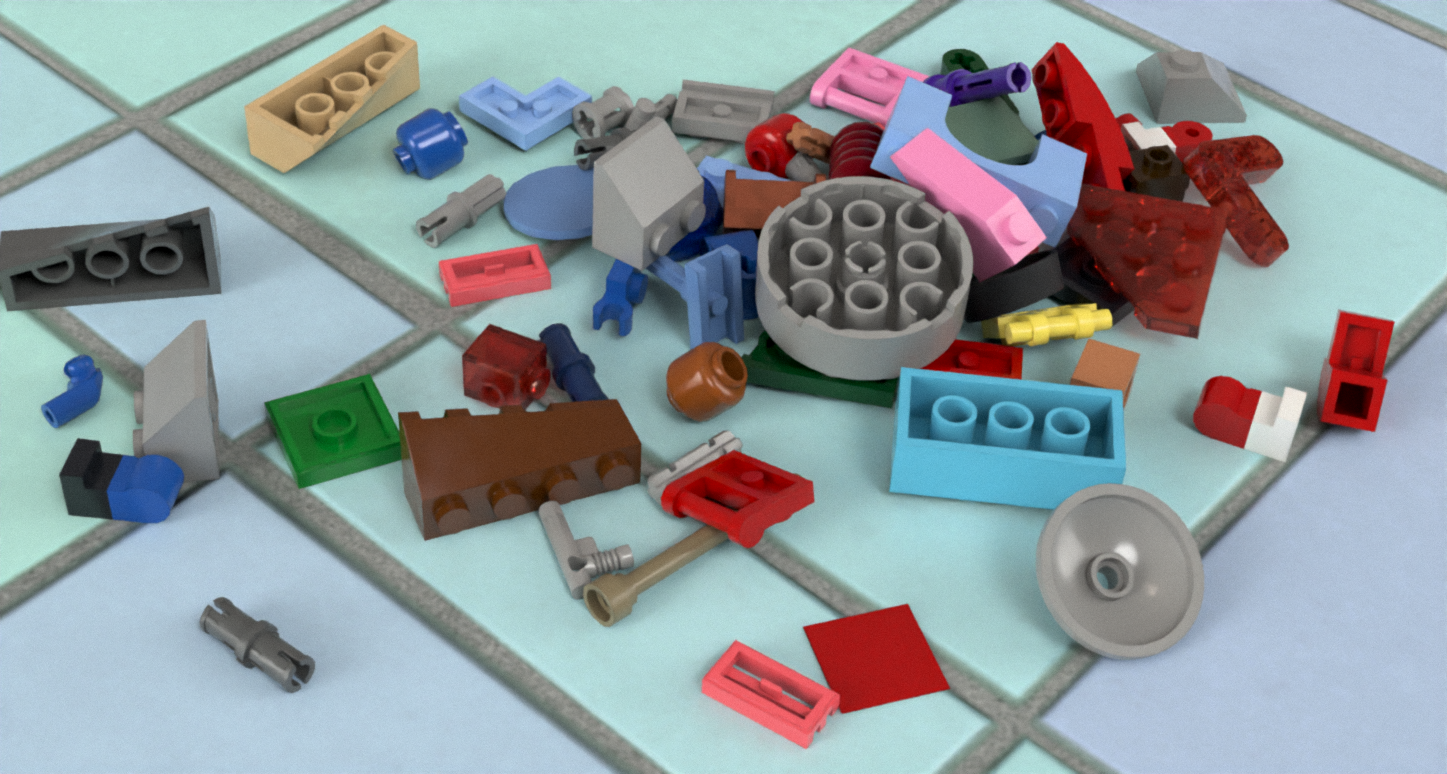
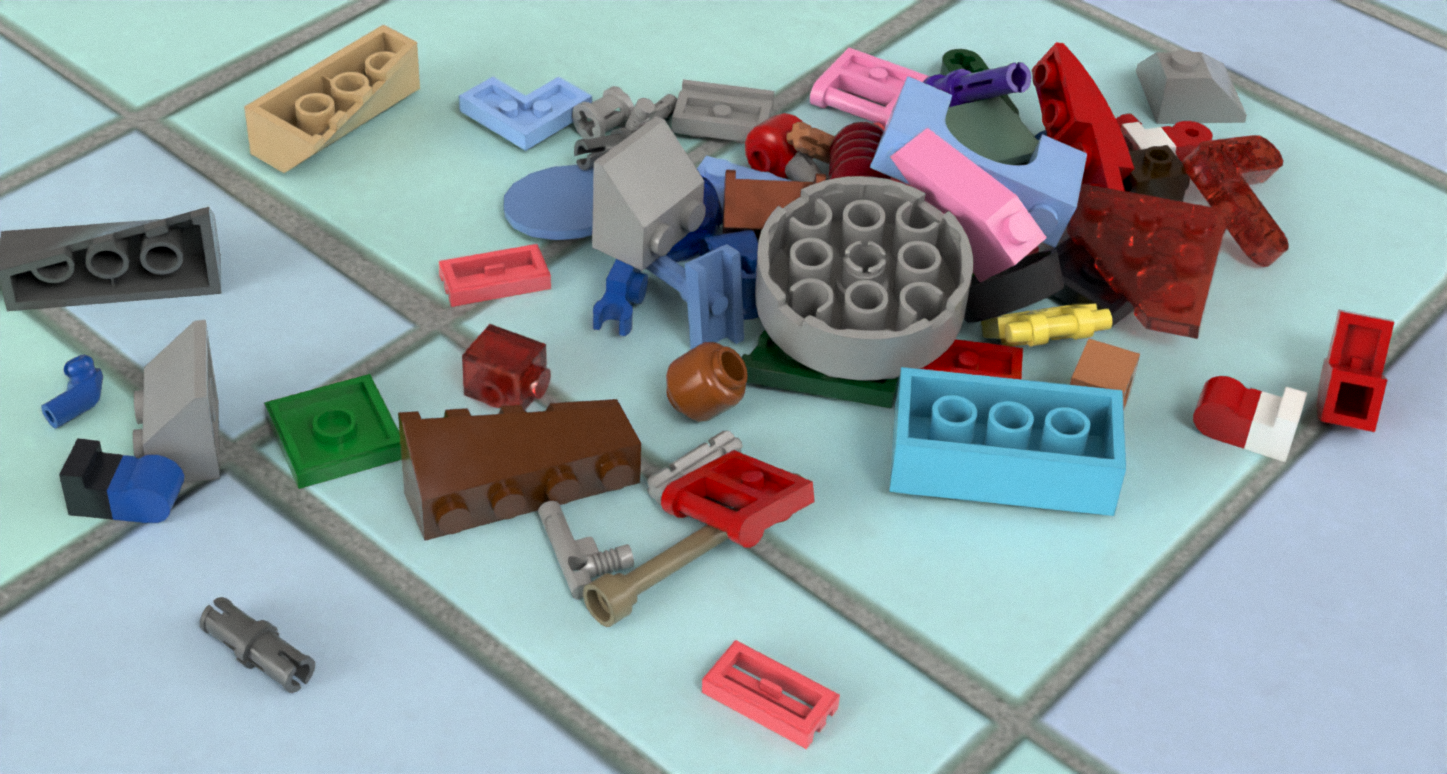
(430, 143): blue head -> none
(461, 210): light grey axle -> none
(571, 368): dark blue pin -> none
(875, 658): red sticker -> none
(1143, 554): light grey dish -> none

